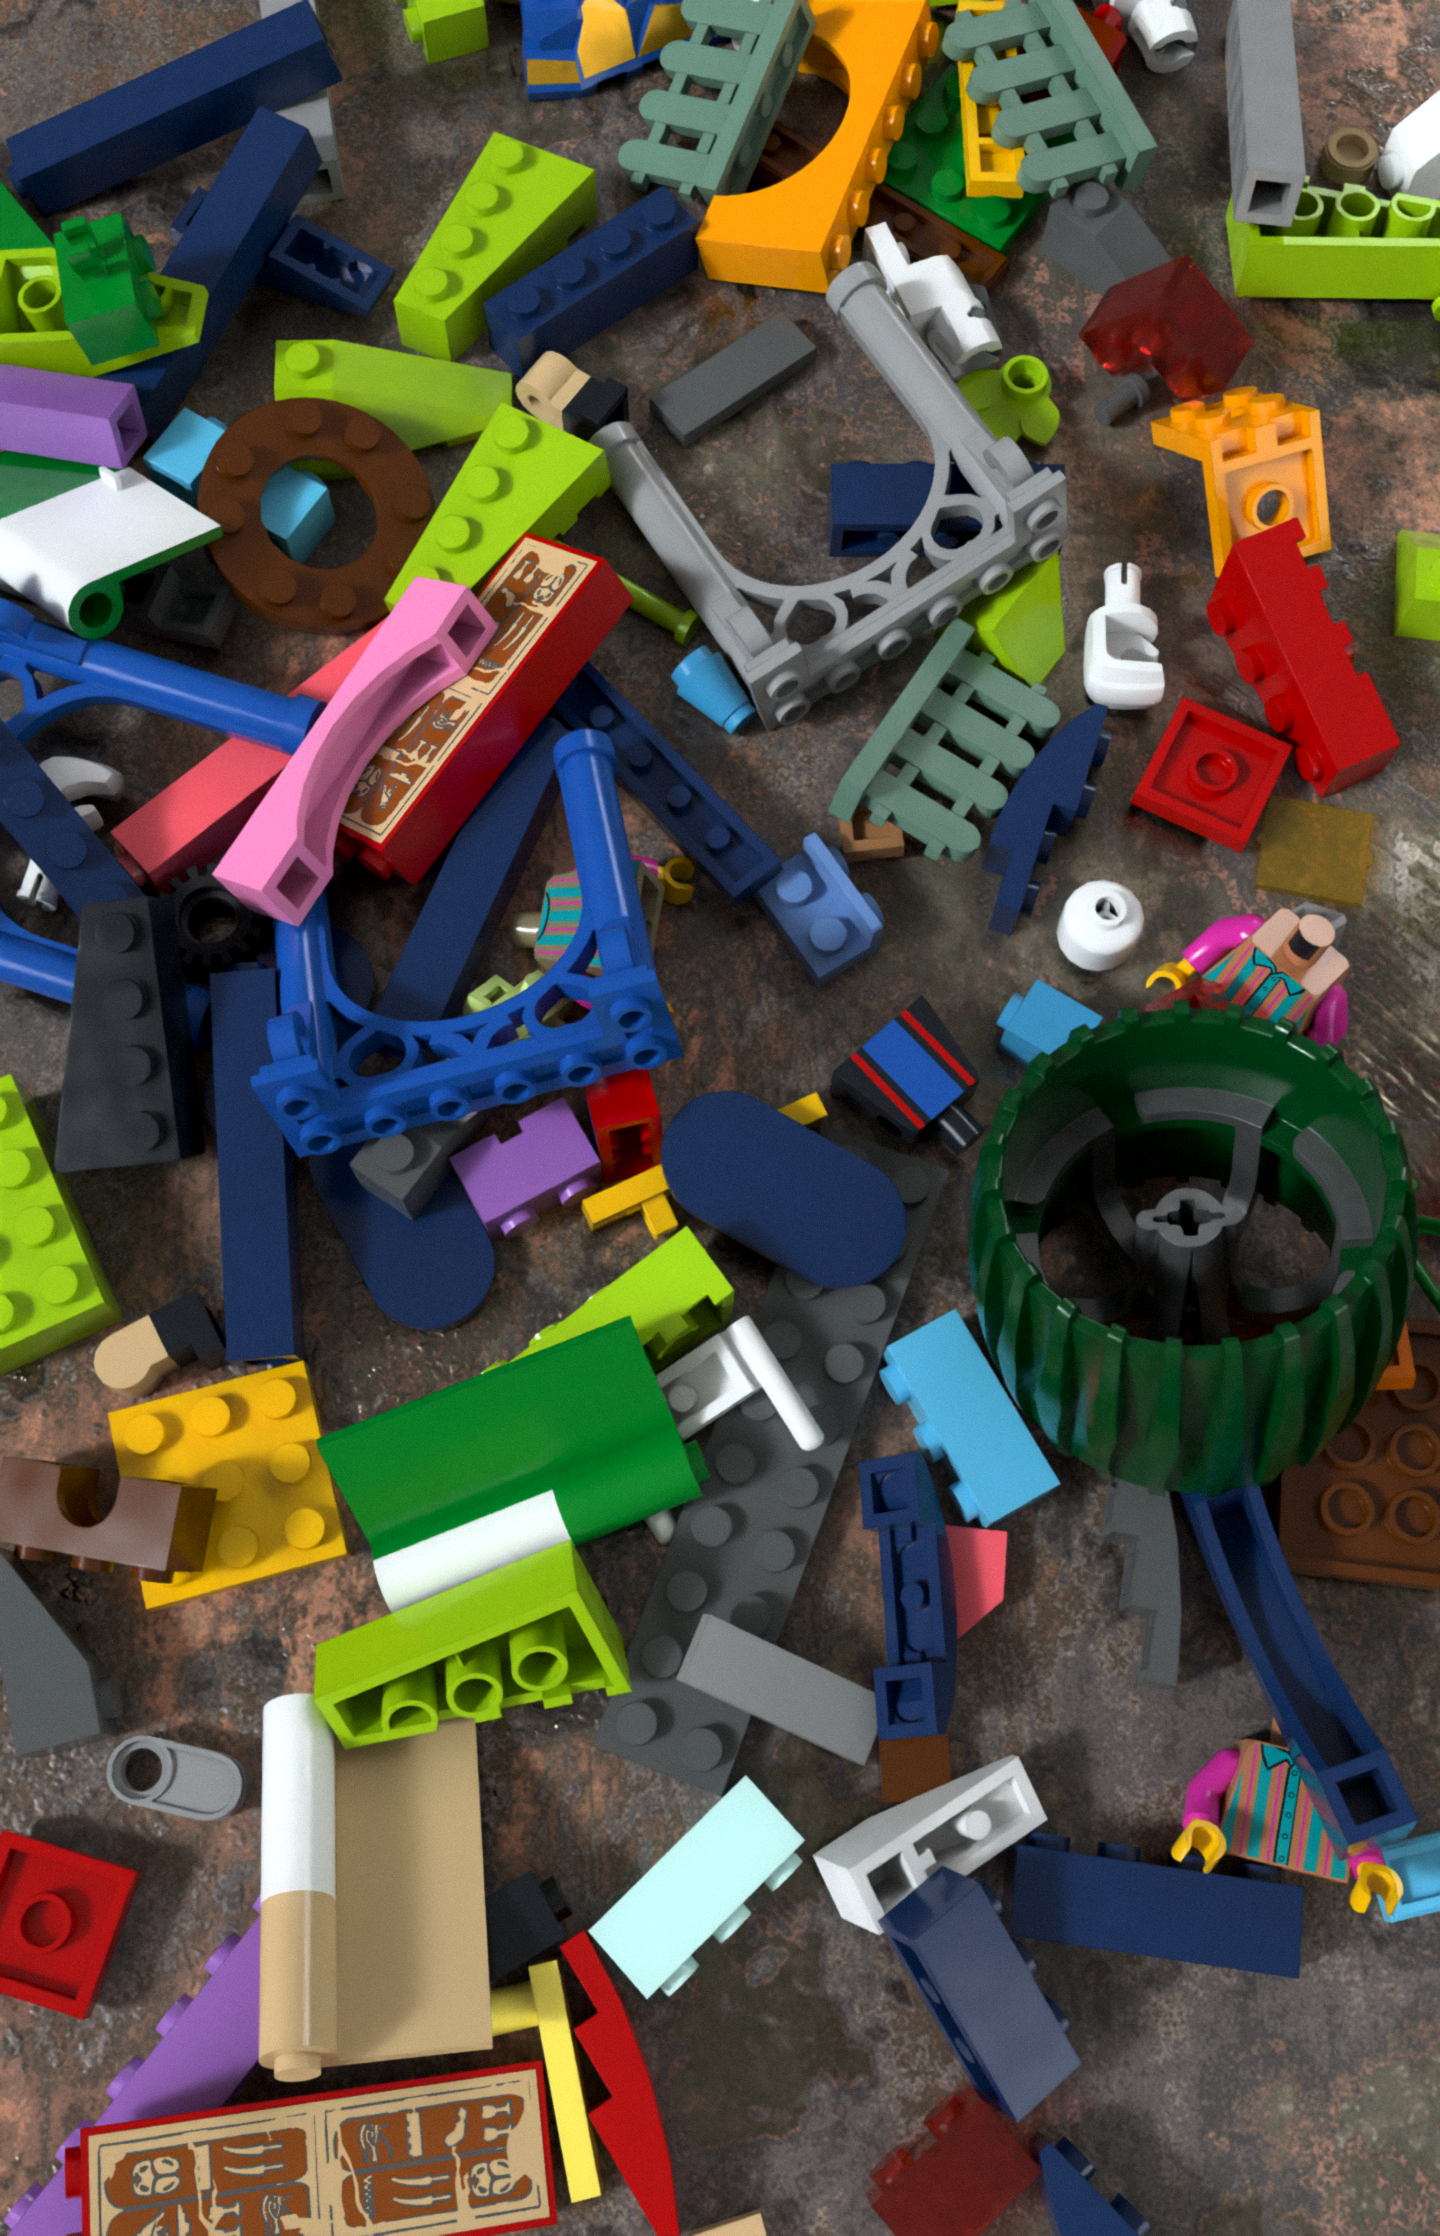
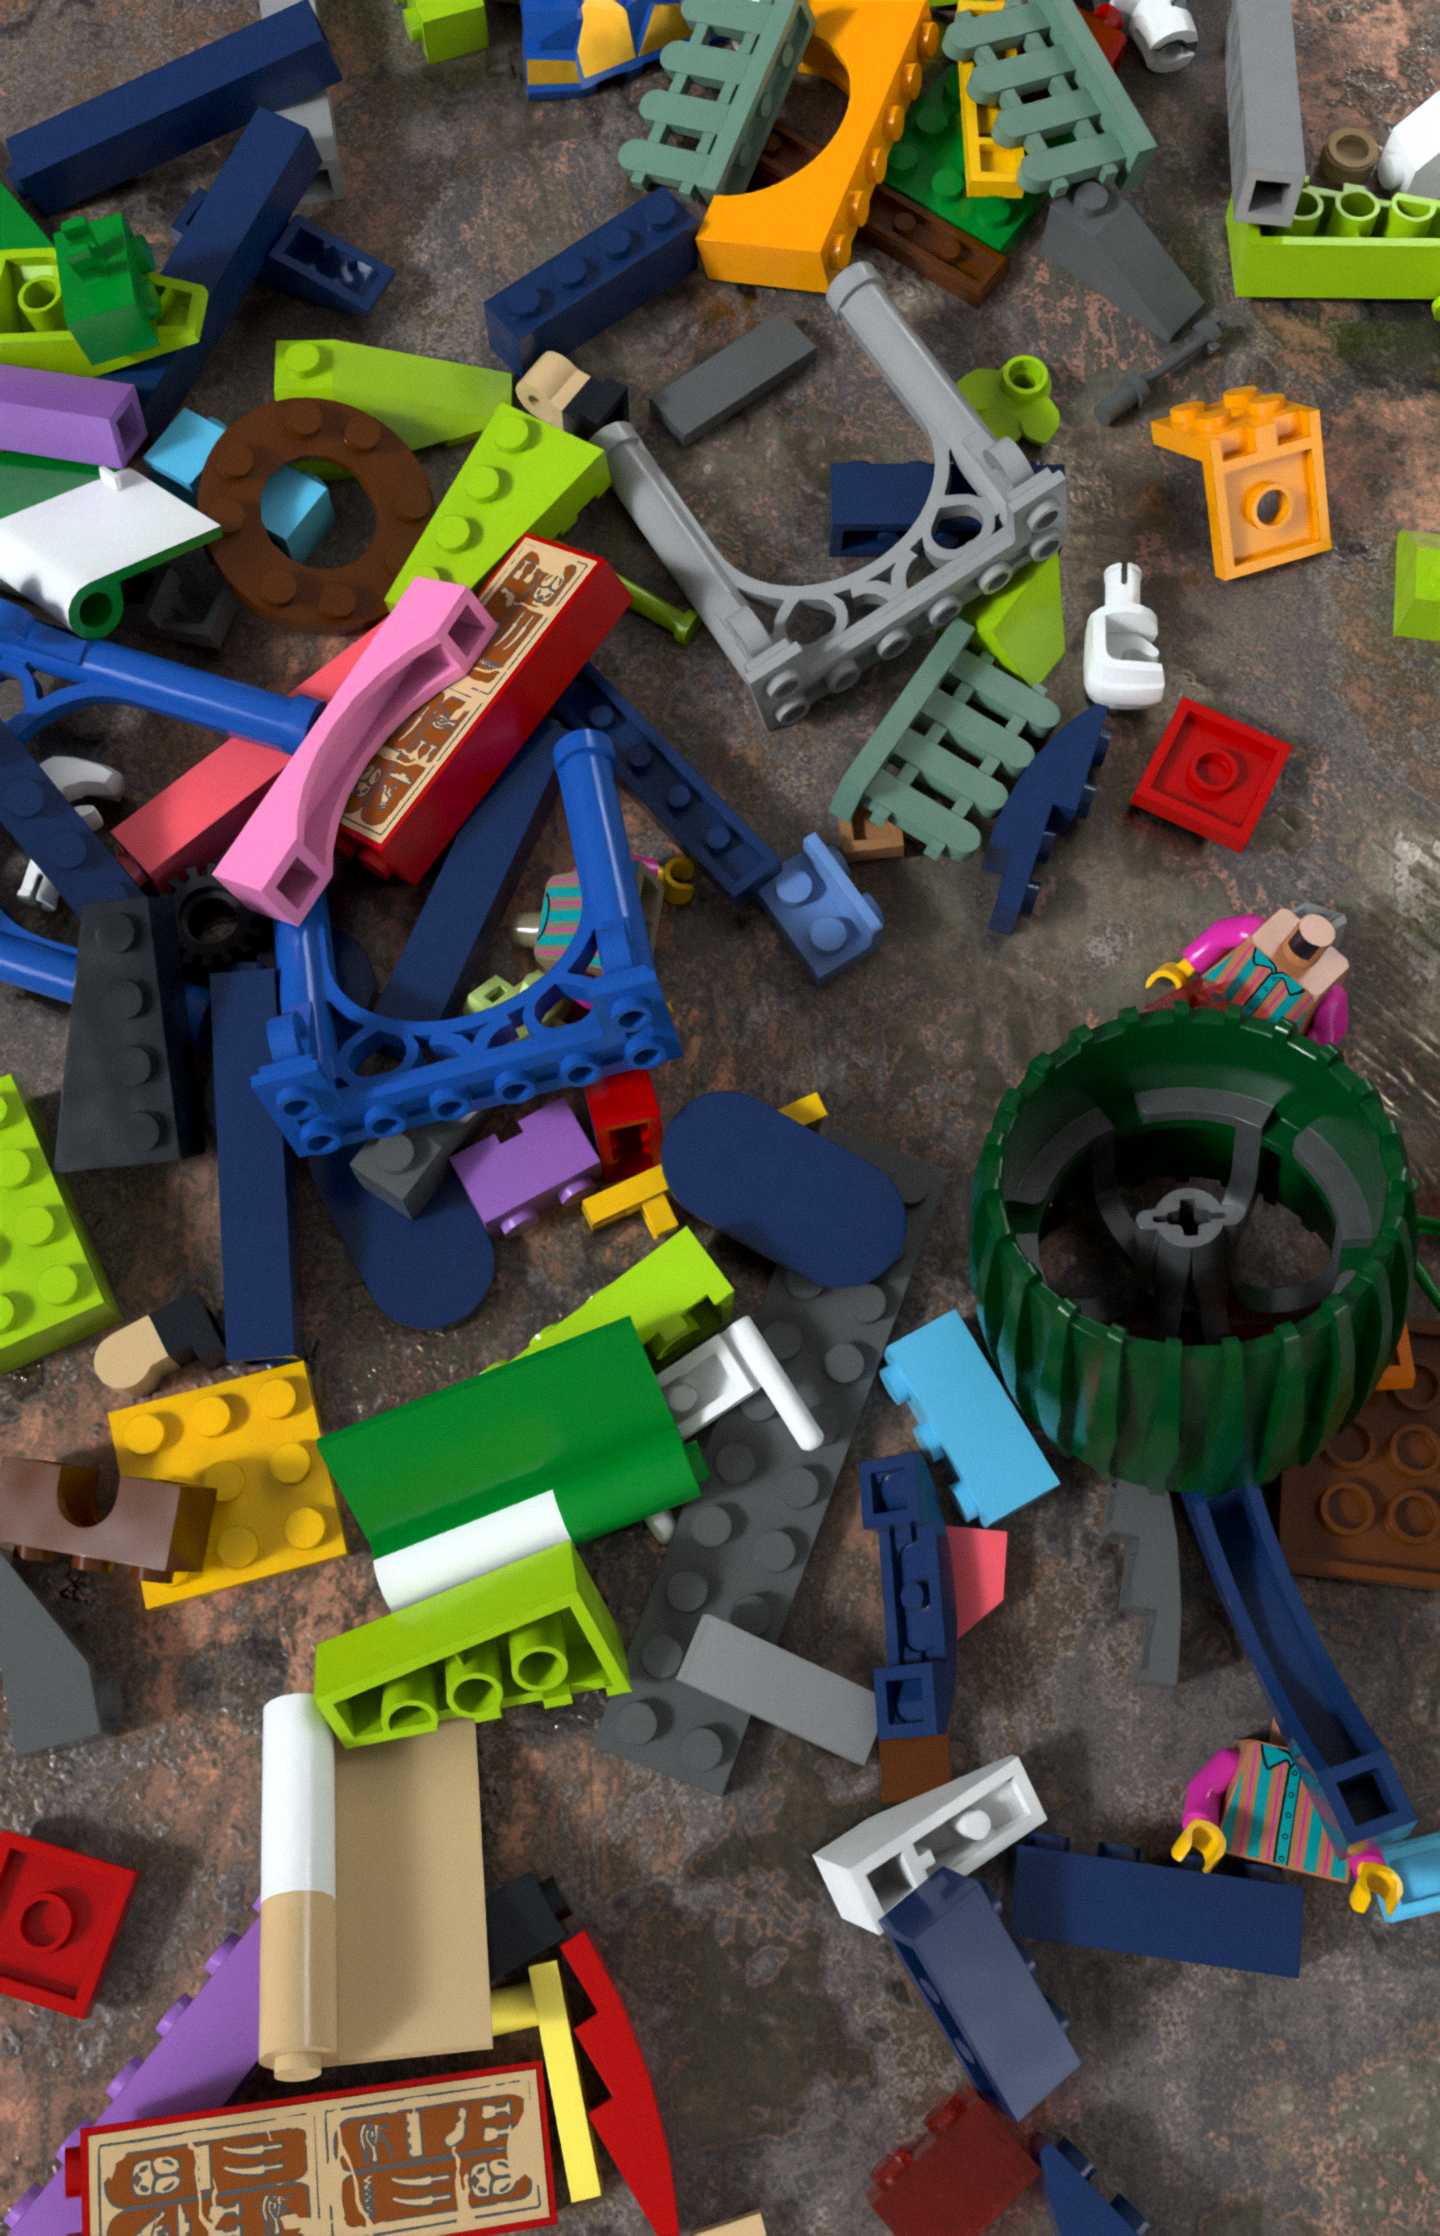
(192, 1782): light grey piece -> none
(499, 227): lime wedge -> none
(699, 1889): light aqua brick -> none
(713, 689): dark azure cone -> none
(912, 1082): torso -> none
(937, 303): white plate -> none
(1040, 1022): dark azure brick -> none
(1100, 925): white head -> none
(1174, 324): clear red brick -> none
(1300, 660): red wedge -> none
(1314, 851): clear yellow piece -> none

